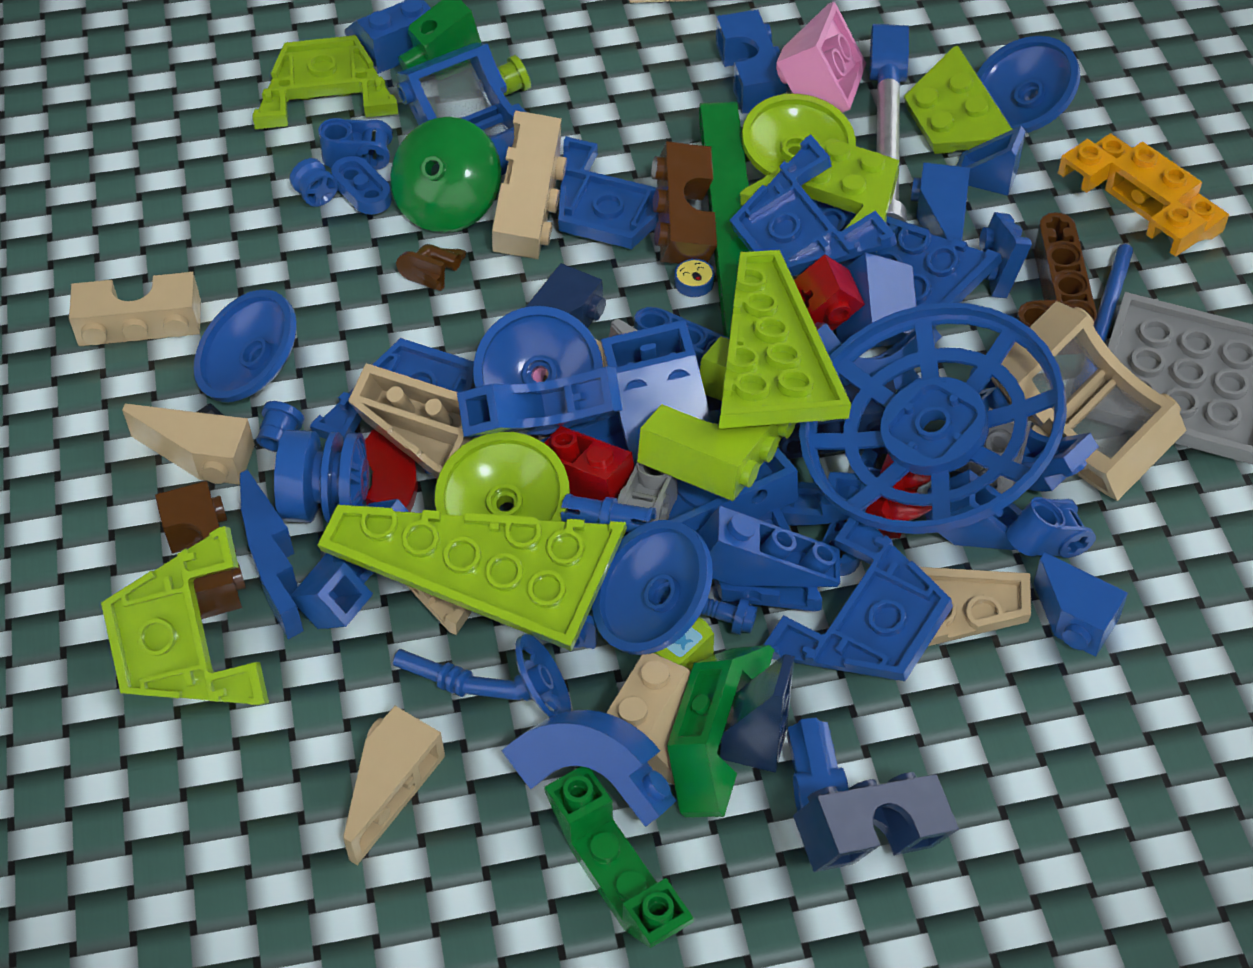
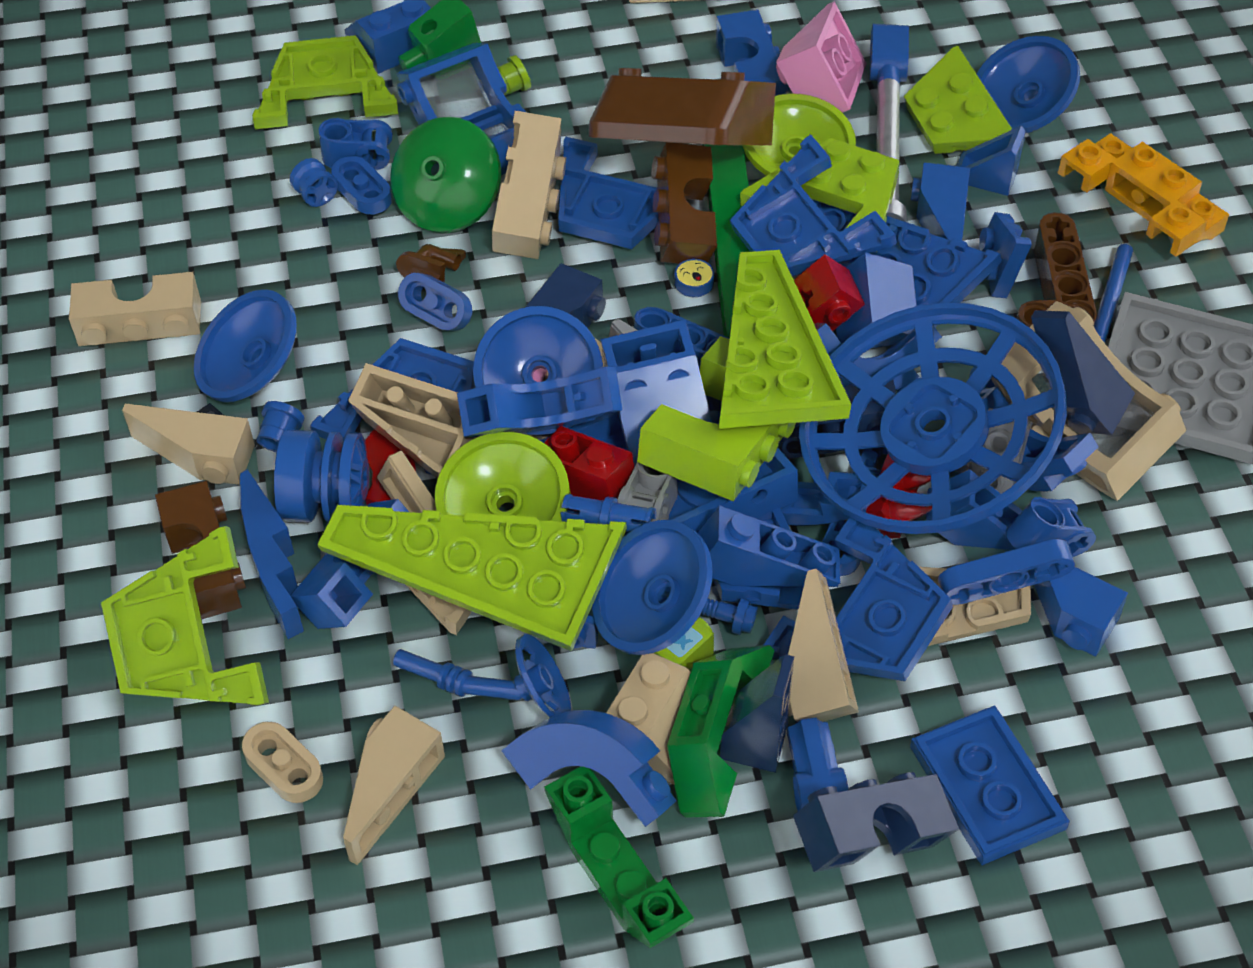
(285, 765): none -> tan plate
(404, 484): none -> tan tile
(438, 302): none -> blue plate
(685, 109): none -> reddish brown windscreen
(820, 668): none -> tan slope
(990, 784): none -> blue tile
(1007, 571): none -> blue beam
(1093, 386): none -> dark blue slope

